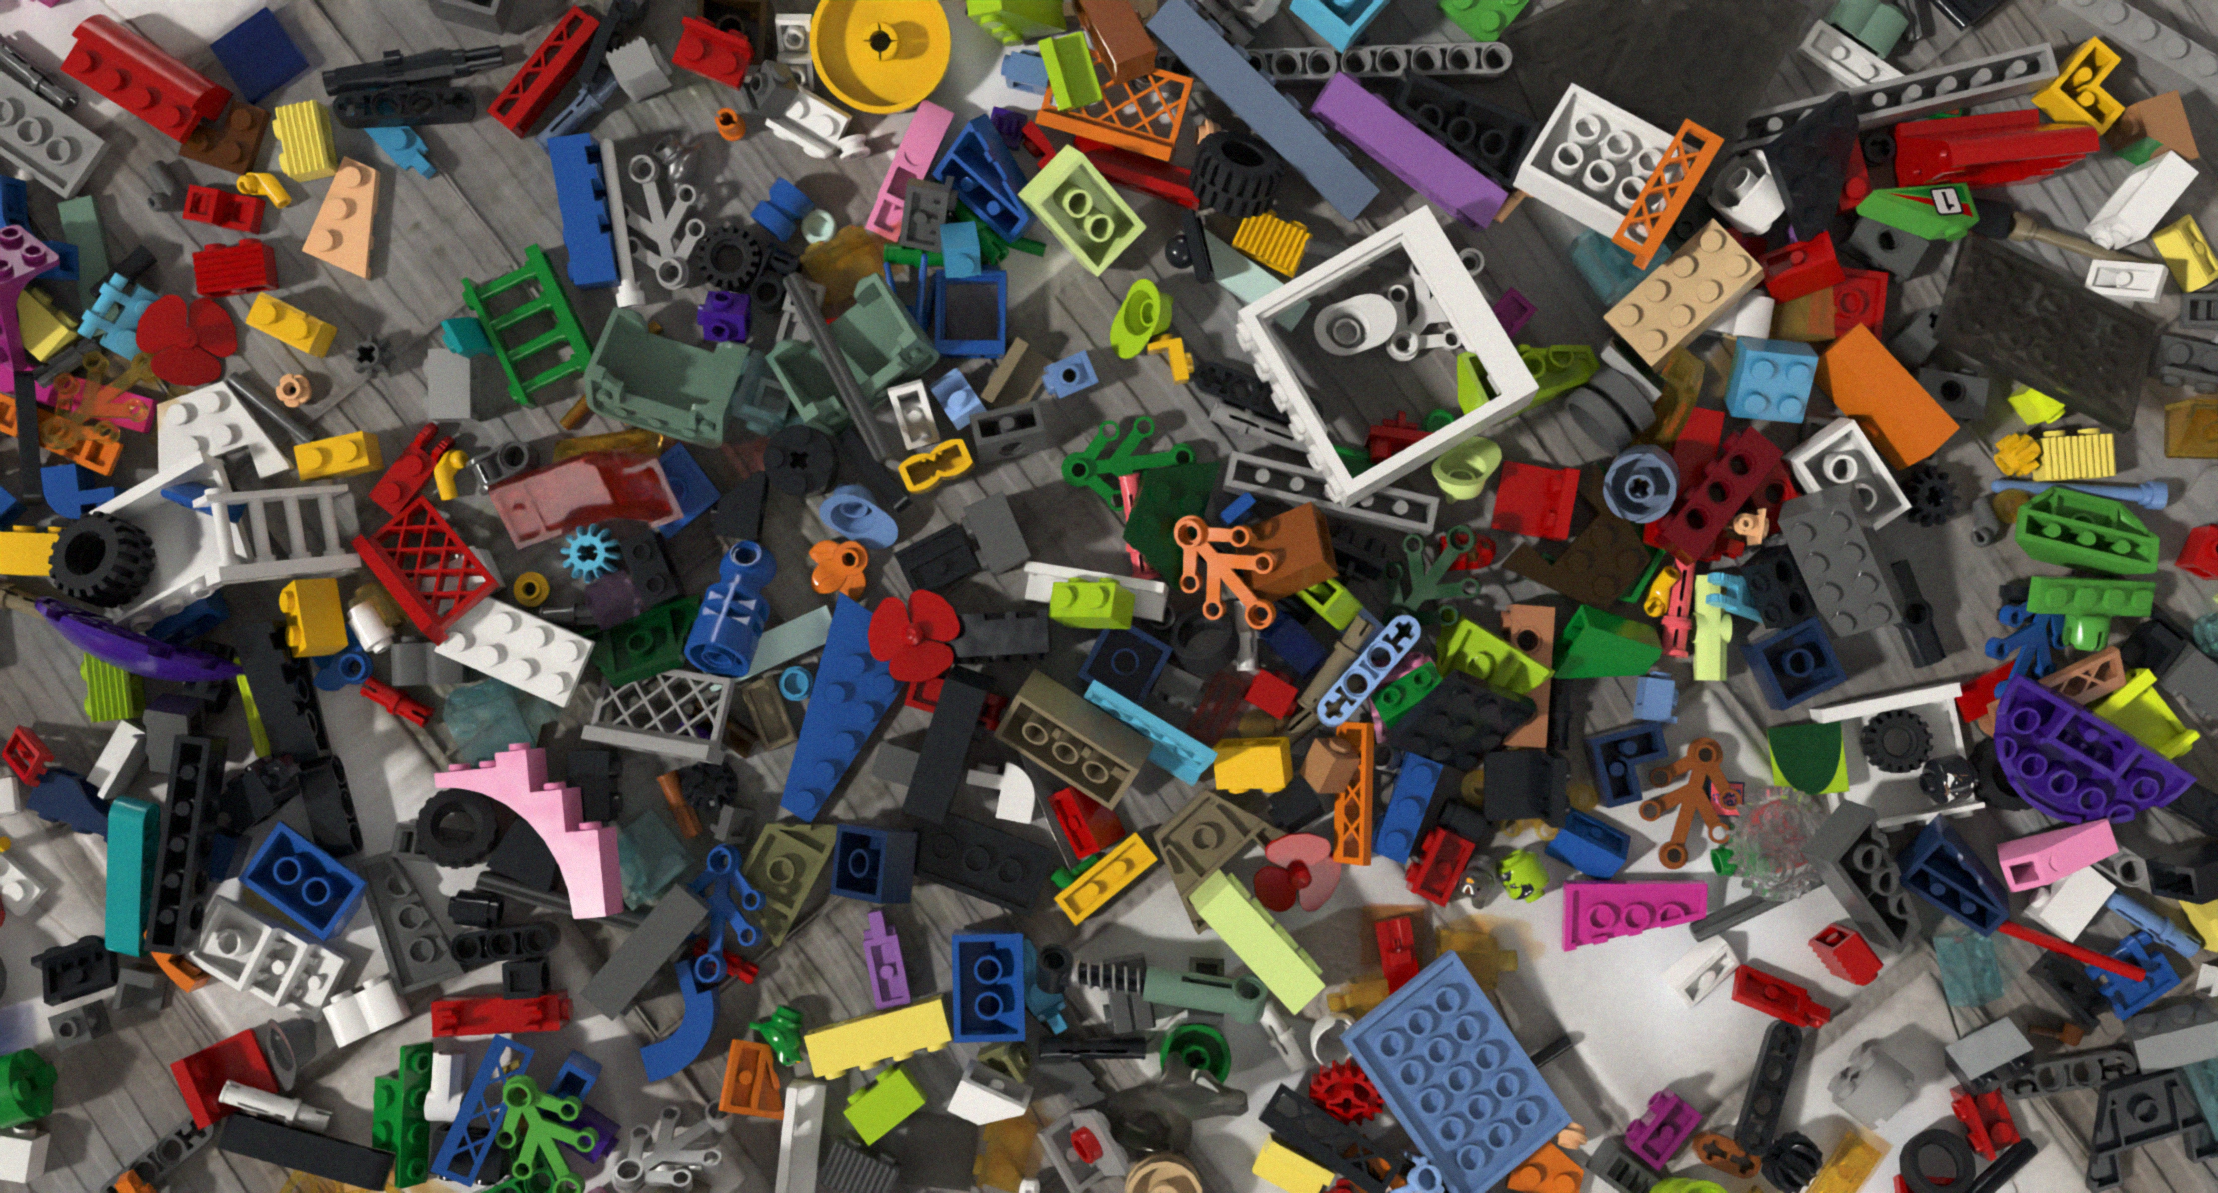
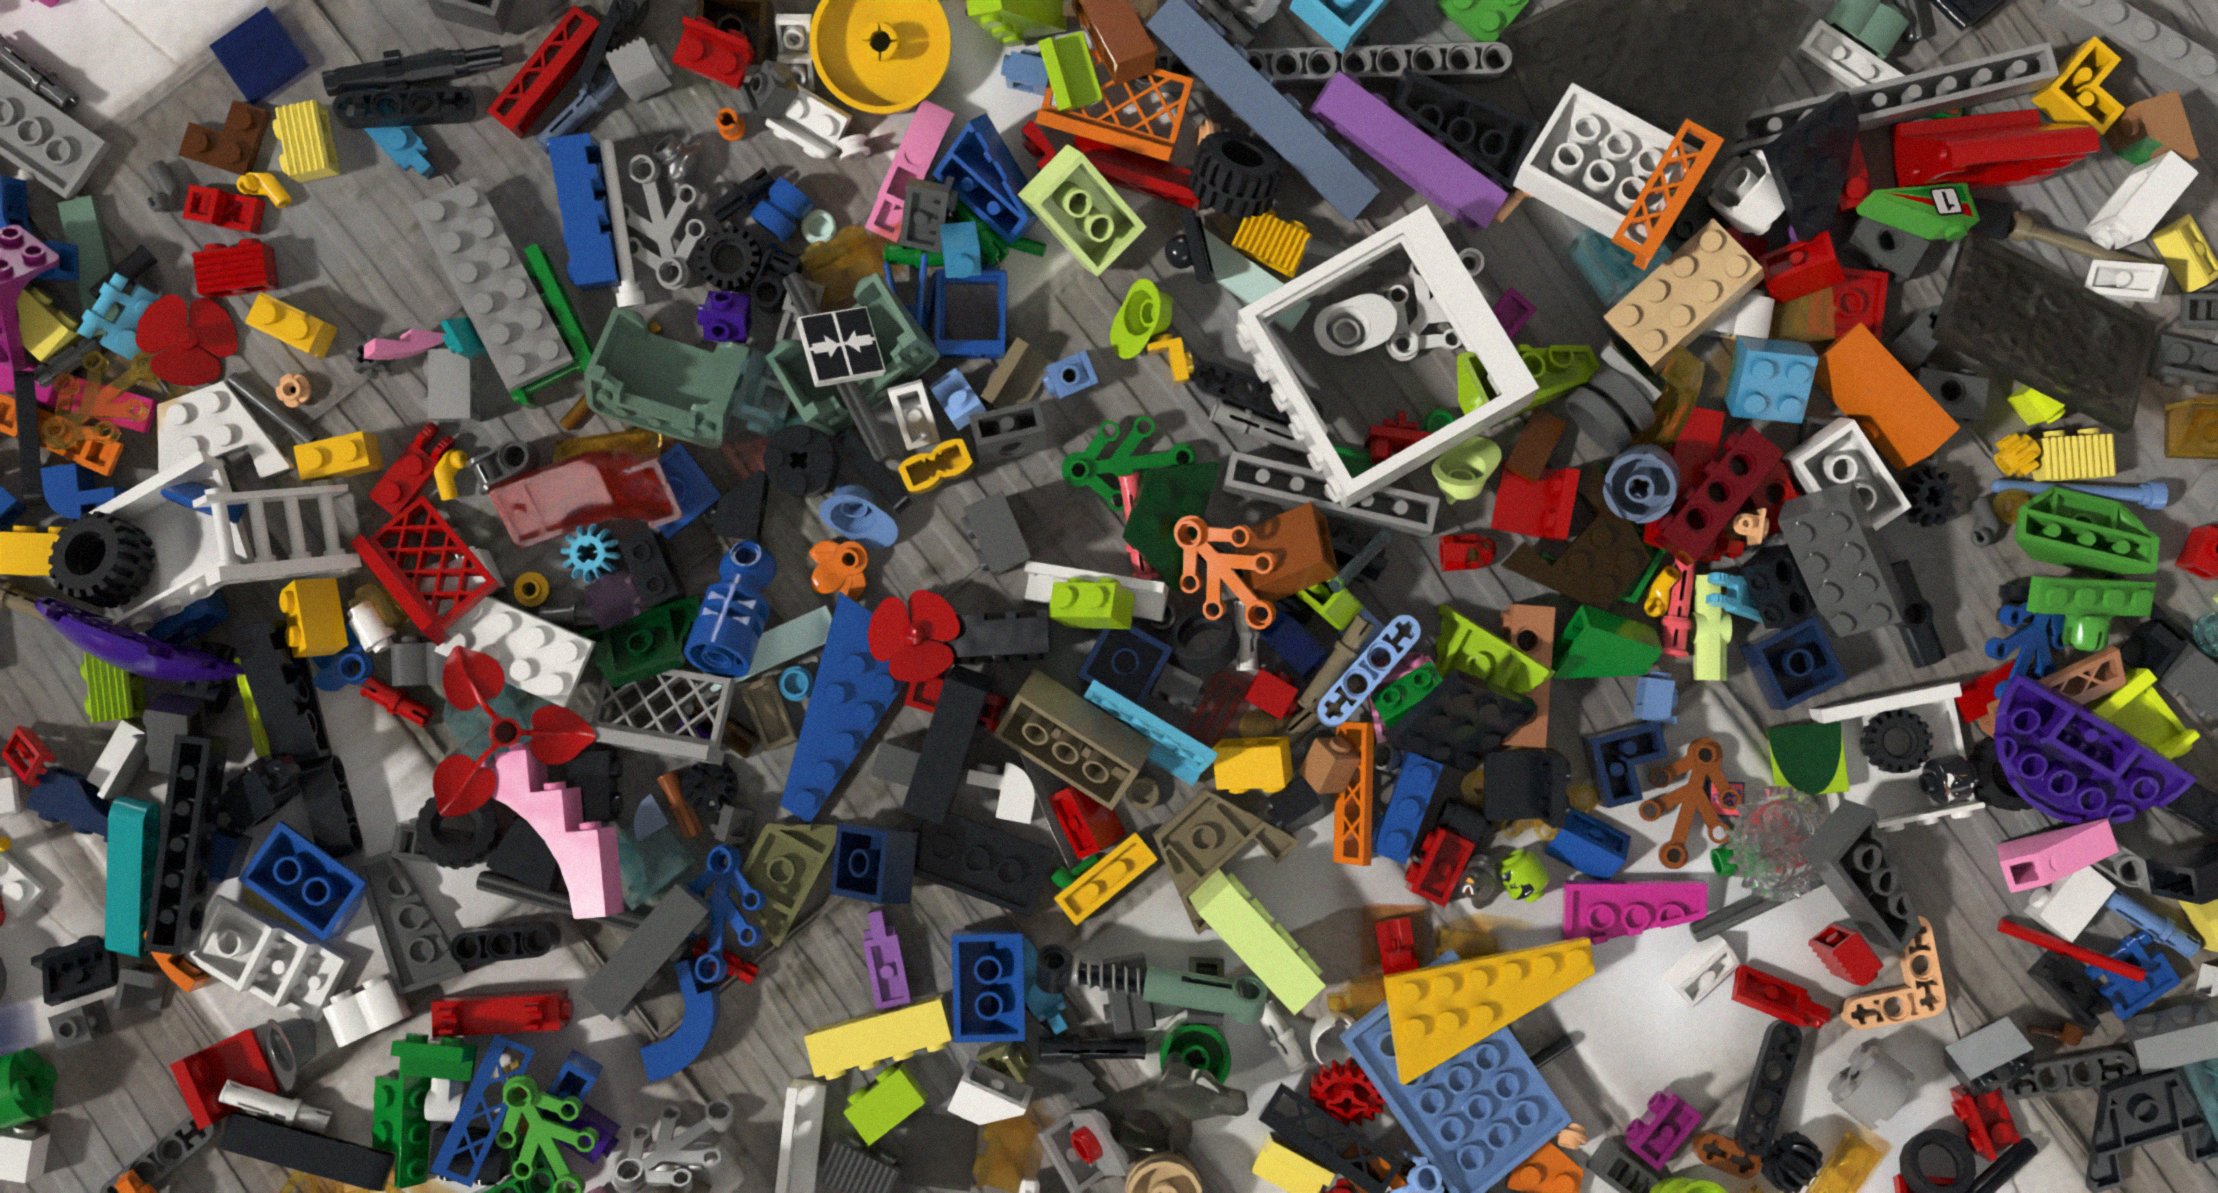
(143, 78): red brick -> none
(346, 219): light nougat wing -> none
(410, 344): none -> bright pink slope
(435, 1059): none -> green bracket
(470, 680): none -> red plant
(476, 908): black brick -> none
(492, 284): none -> light grey plate
(526, 978): black brick -> none
(649, 817): none -> sand blue tile
(741, 195): none -> black axle
(750, 1082): orange wing -> none
(783, 1034): green animal -> none
(840, 346): none -> black tile
(936, 559): black plate -> none
(1009, 126): dark purple tile -> none
(1143, 793): none -> dark tan tile
(1237, 511): blue plate -> none
(1305, 867): piece -> none
(1361, 559): none -> clear light blue bar
(1425, 585): dark green plant -> none
(1461, 1002): none -> yellow wing
(1535, 445): none -> reddish brown tile
(1559, 714): black pin -> none
(1888, 149): black bush -> none
(1908, 994): none -> light nougat beam
(1953, 878): dark blue wedge -> none
(1969, 969): clear light blue bracket -> none

